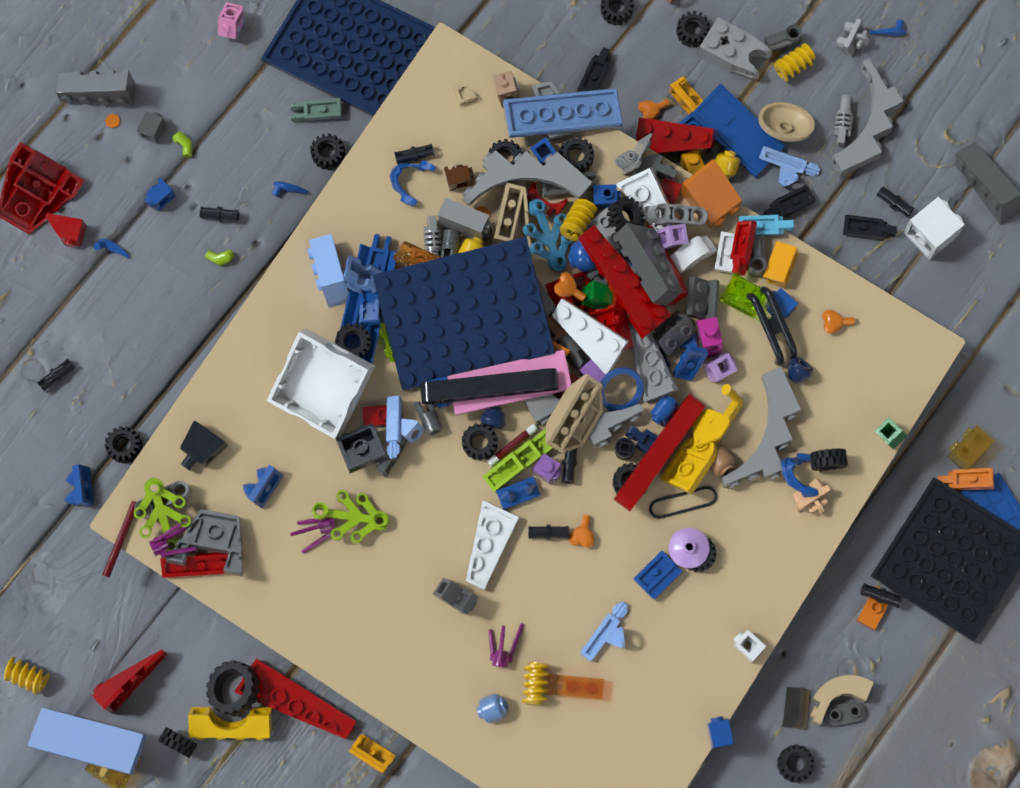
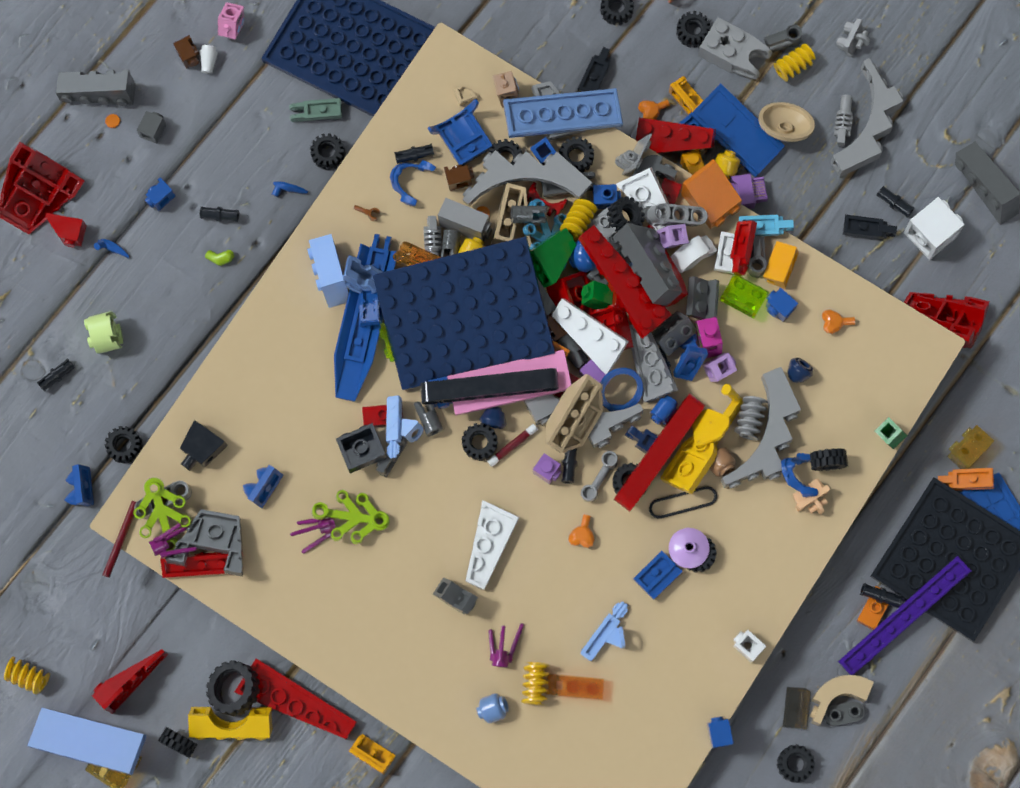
(103, 332): none -> yellowish green brick
(185, 141): lime arm -> none
(187, 52): none -> reddish brown brick
(208, 57): none -> white cone
(320, 383): white tile -> none
(359, 331): black tyre -> none
(368, 212): none -> dark orange hand
(463, 135): none -> blue piece
(517, 462): lime slope -> none
(518, 493): blue tile -> none
(524, 214): none -> dark grey hinge
(548, 532): black pin -> none
(551, 256): none -> green slope
(567, 287): orange rock -> none
(609, 461): none -> light grey bar
(624, 452): black wheel -> none
(750, 189): none -> medium lavender piece
(750, 416): none -> light grey piece
(774, 325): black piece -> none
(788, 165): light blue piece -> none
(791, 202): black hinge -> none
(893, 31): blue bar -> none
(904, 616): none -> dark purple tile
(957, 315): none -> red wedge

